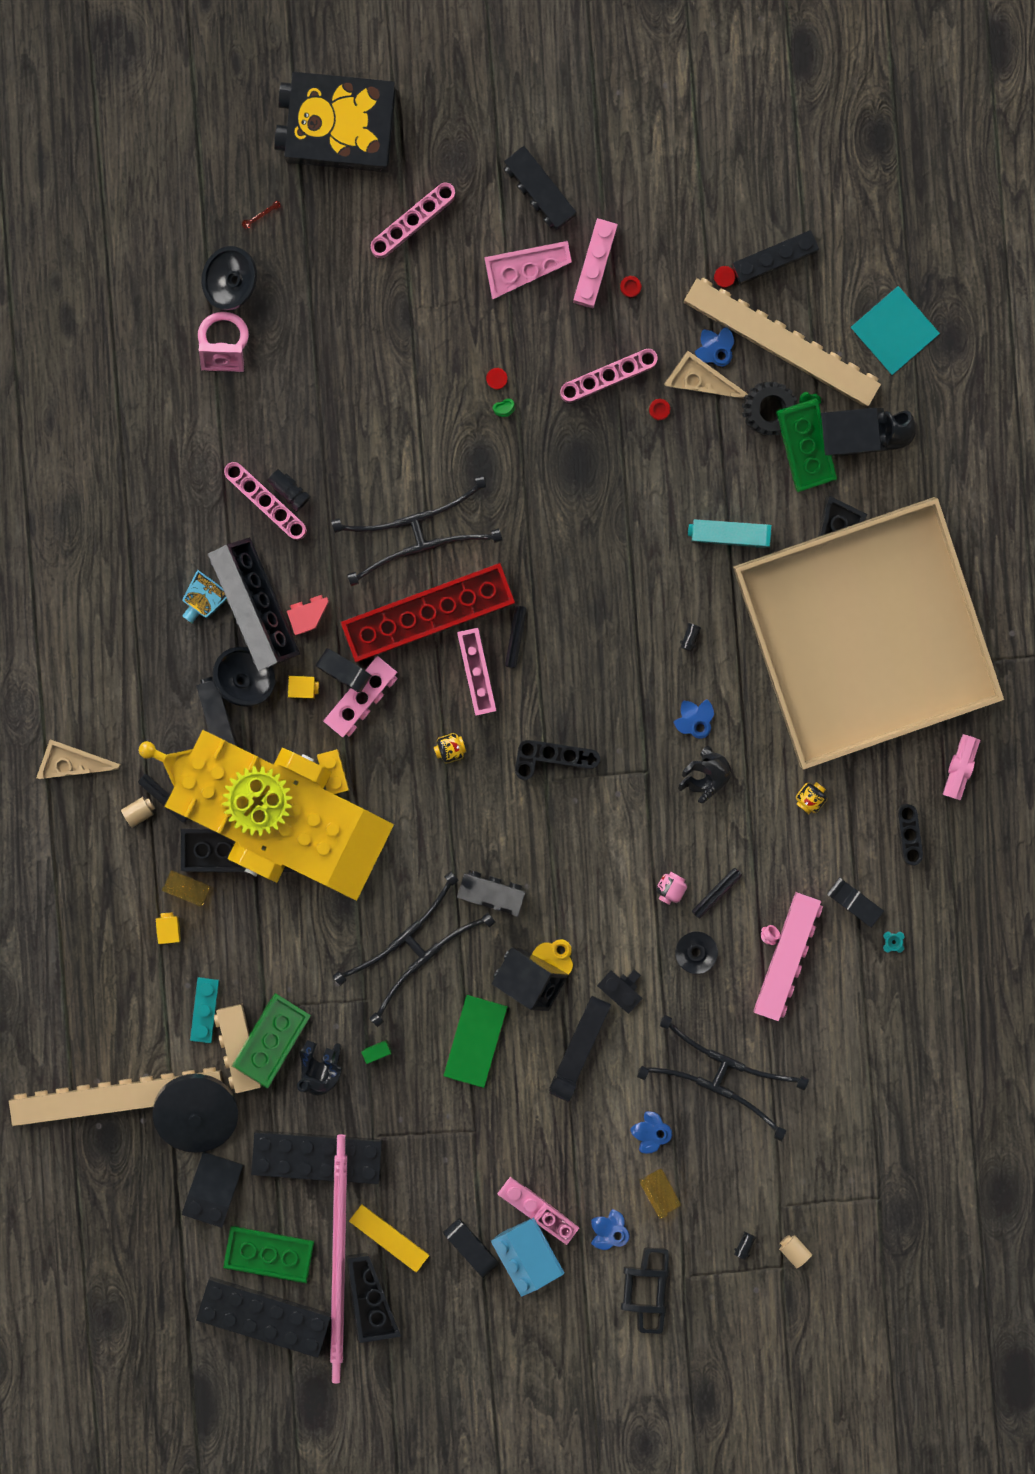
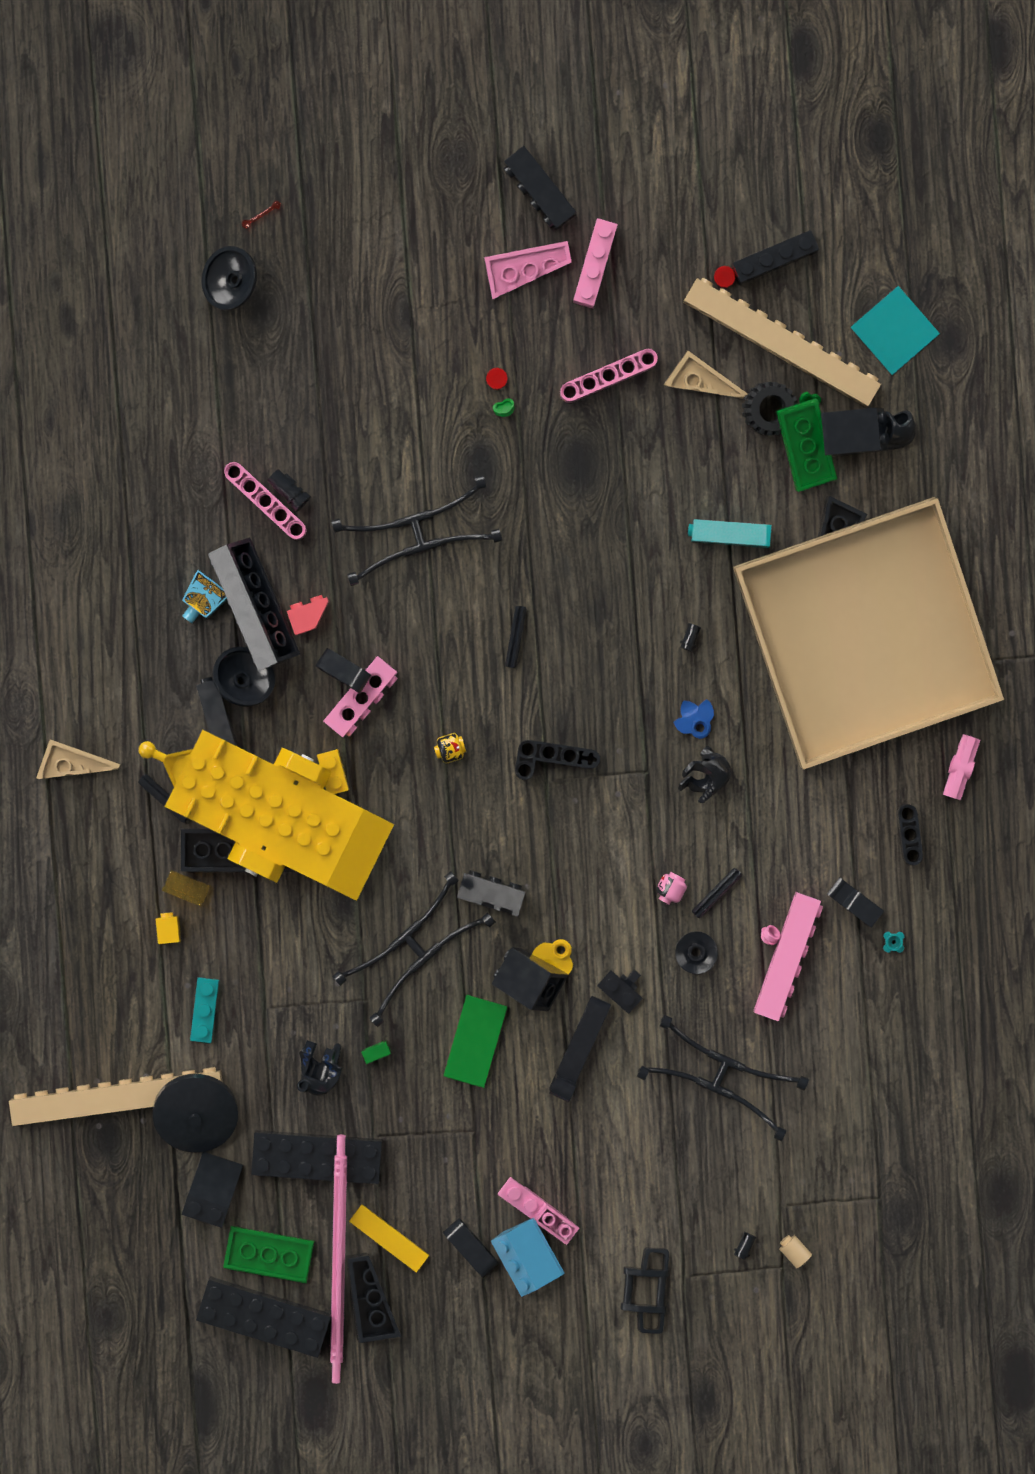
(138, 811): tan brick -> none
(222, 355): bright pink tile -> none
(234, 1035): tan brick -> none
(271, 1040): green tile -> none
(272, 813): neon yellow gear -> none
(302, 687): yellow brick -> none
(336, 121): brick -> none
(416, 210): bright pink beam -> none
(427, 612): red brick -> none
(476, 671): bright pink brick -> none
(606, 1230): blue plate -> none
(630, 286): red tile -> none
(648, 1132): blue plate -> none
(659, 409): red tile -> none
(660, 1193): clear yellow panel -> none
(715, 344): blue plate -> none
(811, 797): head -> none

